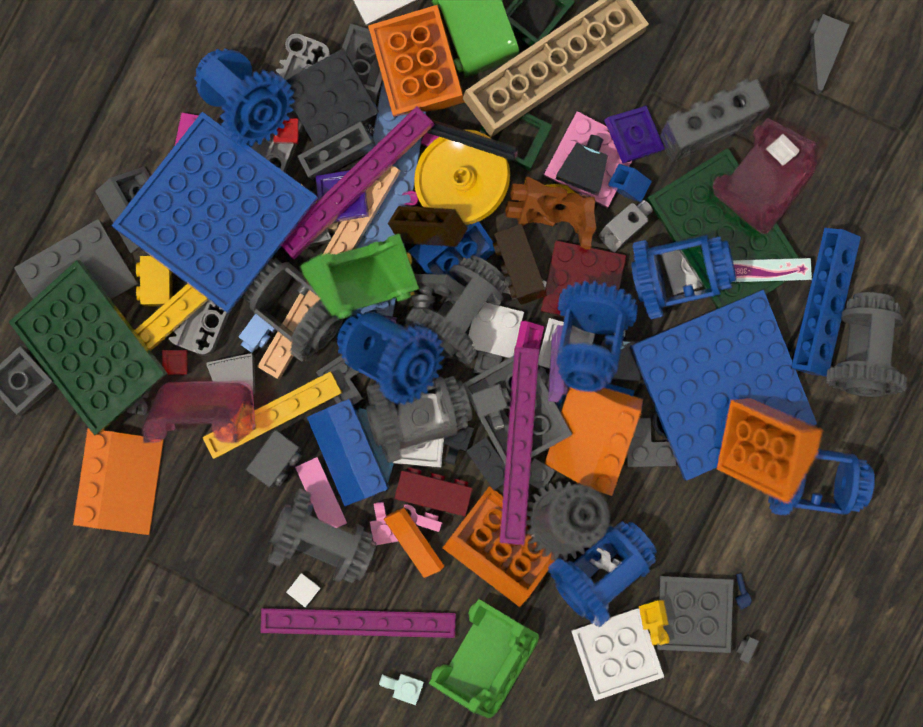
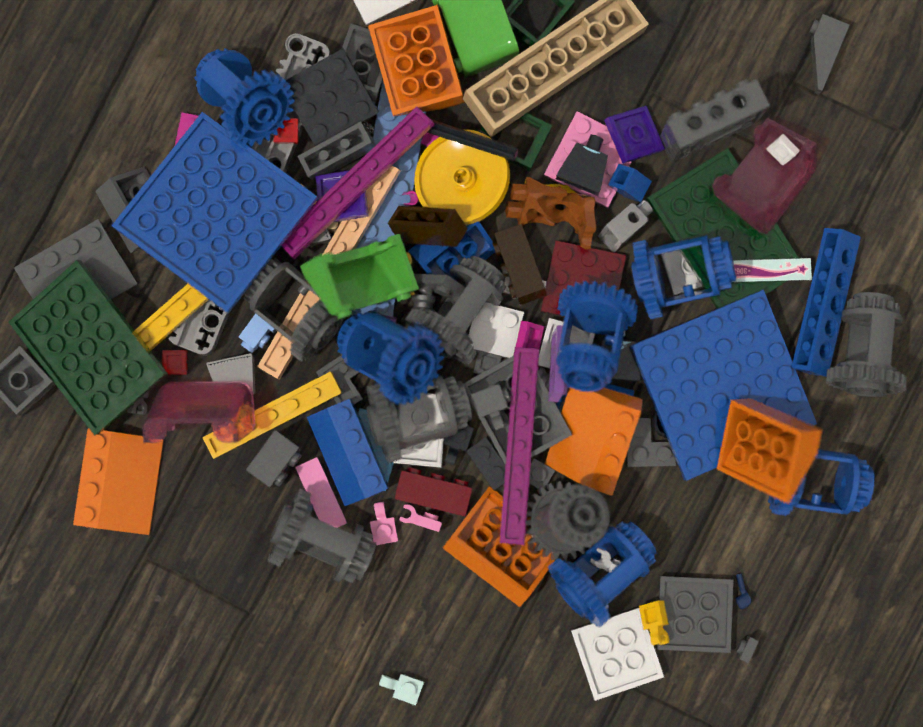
(155, 282): yellow brick -> none
(303, 590): white tile -> none
(358, 622): magenta tile -> none
(414, 542): orange tile -> none
(486, 660): bright green windscreen -> none

